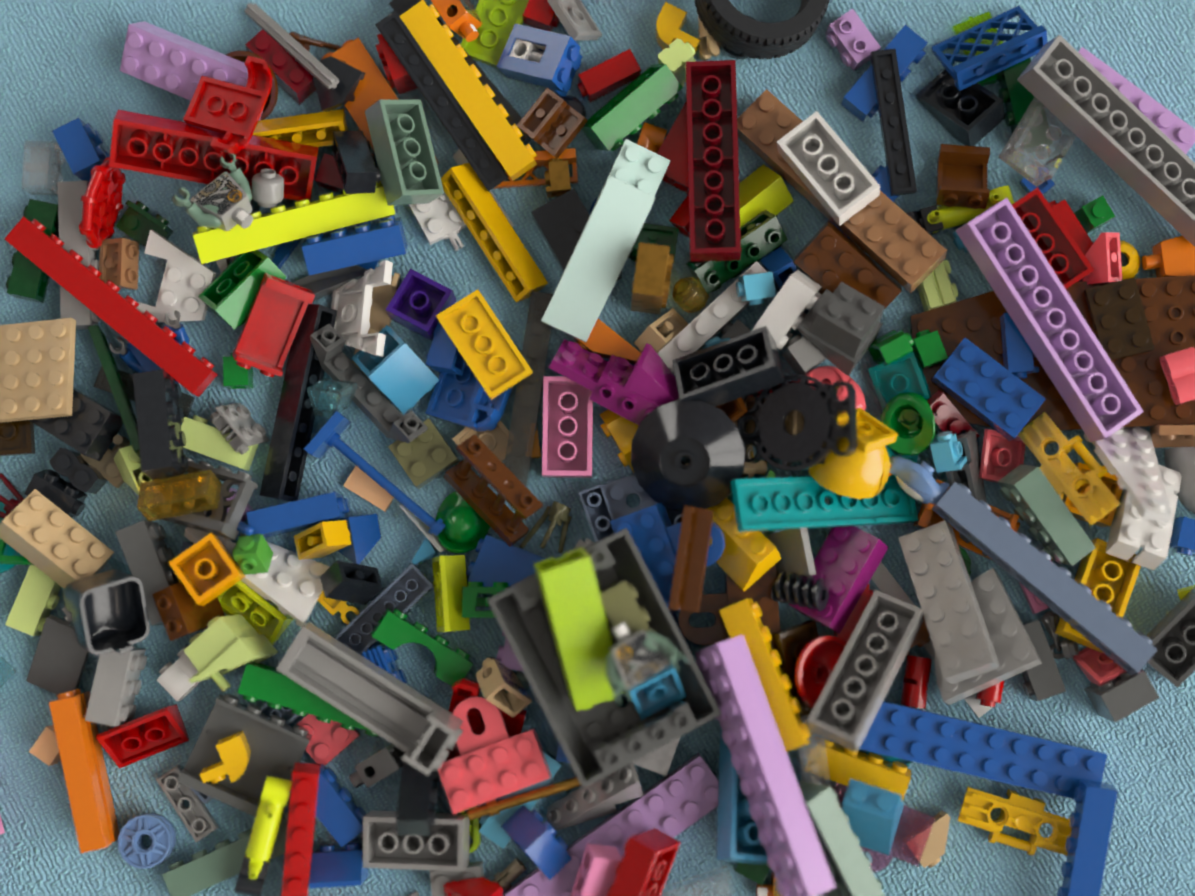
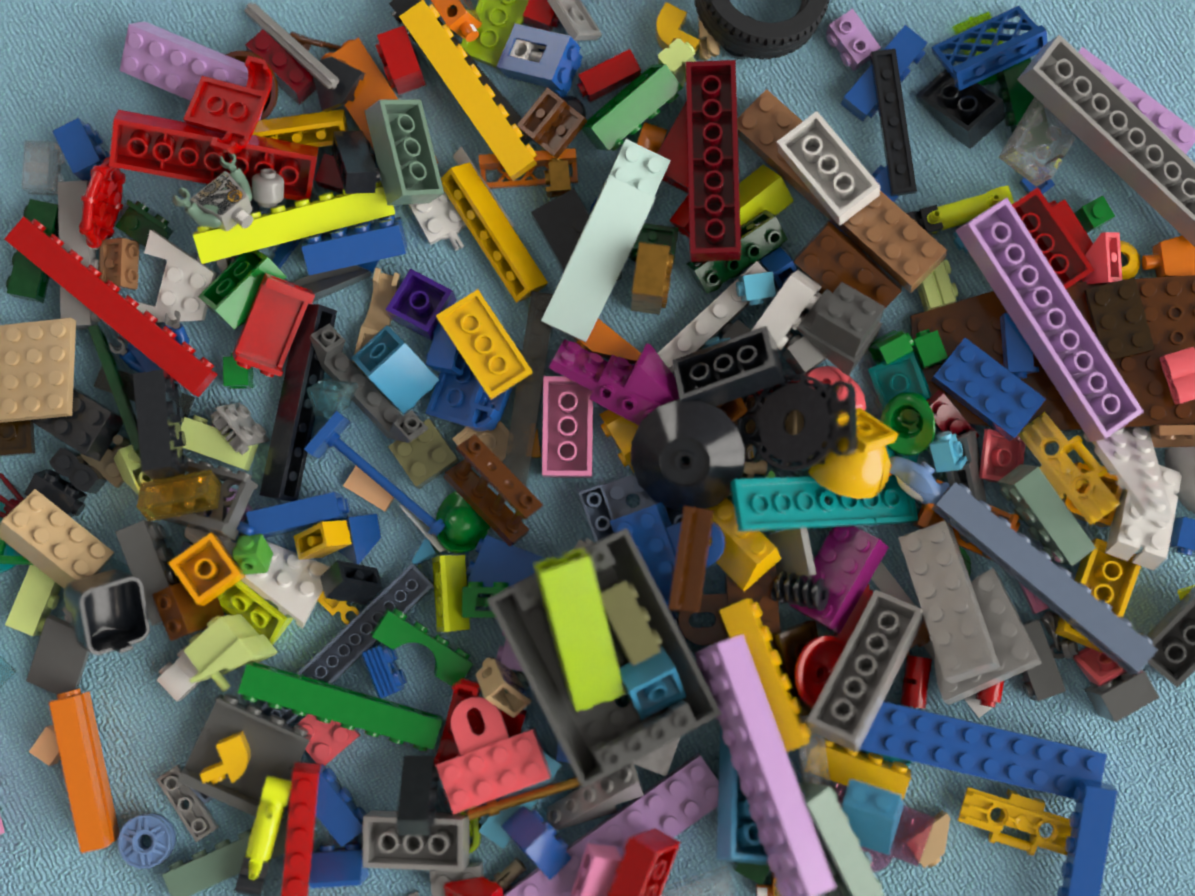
(115, 687): light grey brick -> none
(144, 736): red slope -> none
(353, 309): white wing -> none
(372, 697): light grey brick -> none
(377, 766): dark grey torso -> none
(441, 100): black tile -> none
(557, 514): olive plant -> none
(637, 658): torso -> none
(662, 331): tan slope -> none
(689, 294): clear yellow head -> none
(962, 176): reddish brown panel -> none

